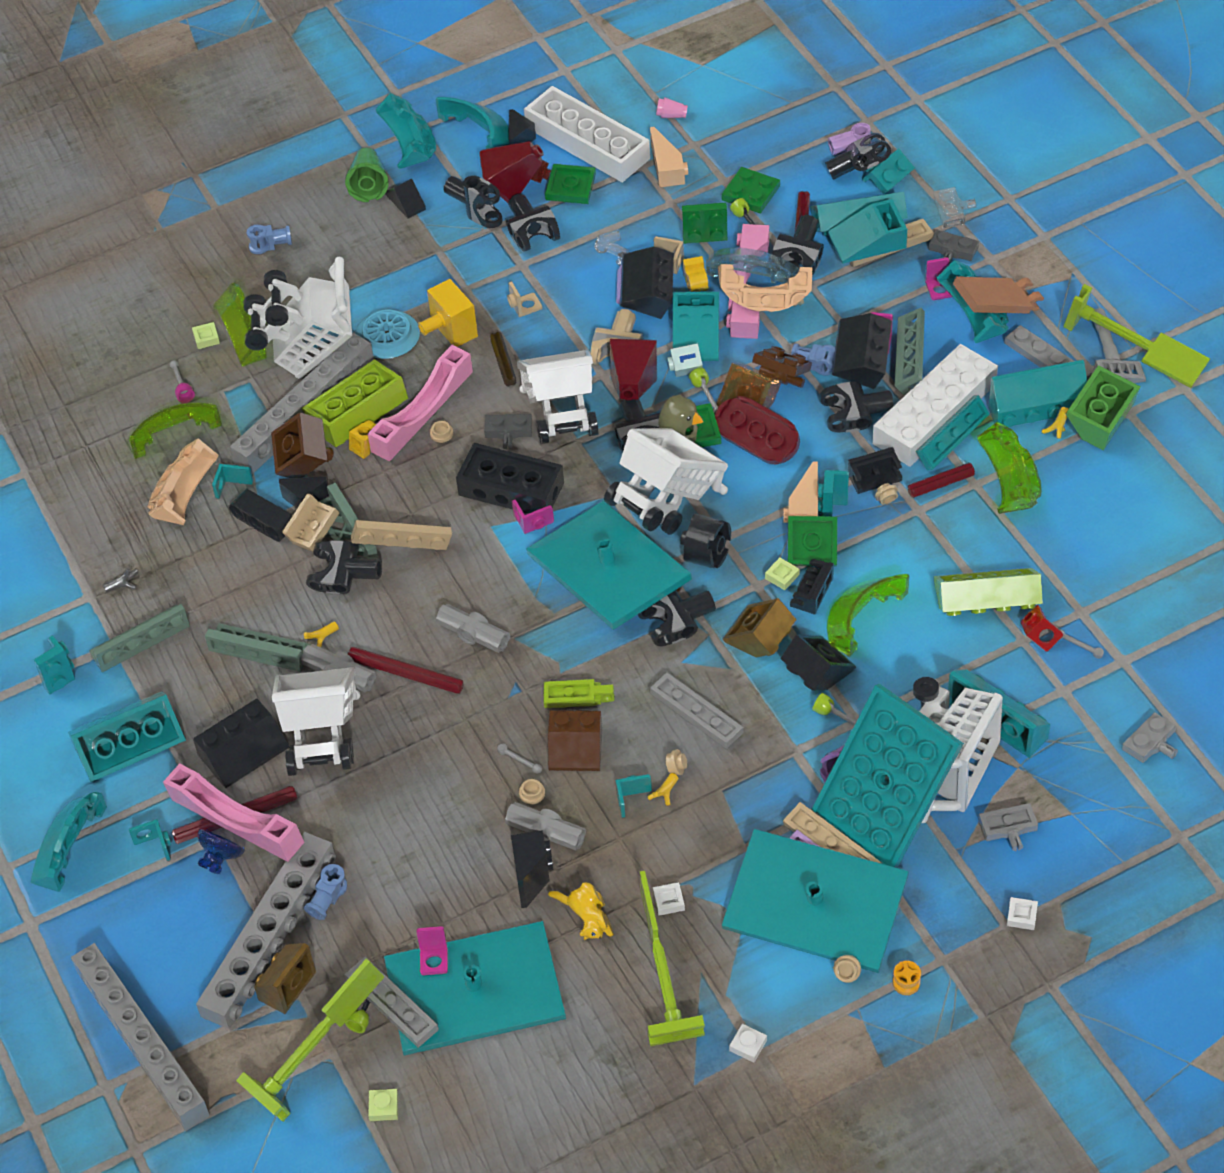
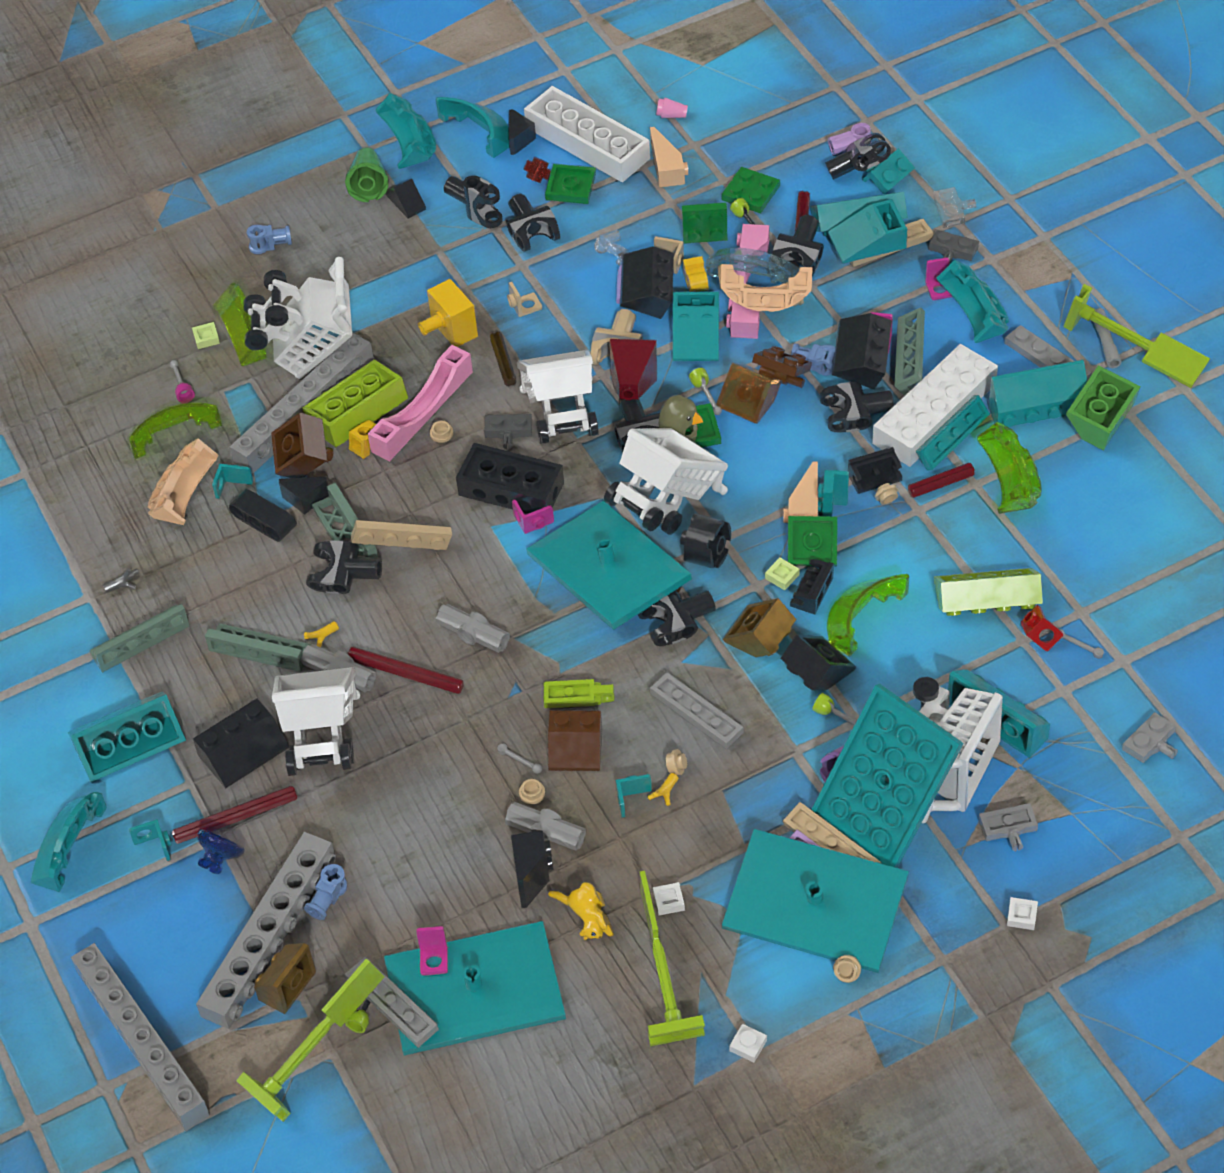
(55, 666): teal bracket -> none
(264, 830): bright pink arch -> none
(310, 523): tan bracket -> none
(383, 1105): yellowish green plate -> none
(401, 327): medium azure piece -> none
(510, 167): dark red slope -> none
(685, 360): light aqua brick -> none
(757, 430): dark red tile -> none
(910, 972): light orange wheel -> none
(997, 294): nougat tile -> none
(1058, 423): yellow bar -> none
(1120, 366): light grey slope -> none

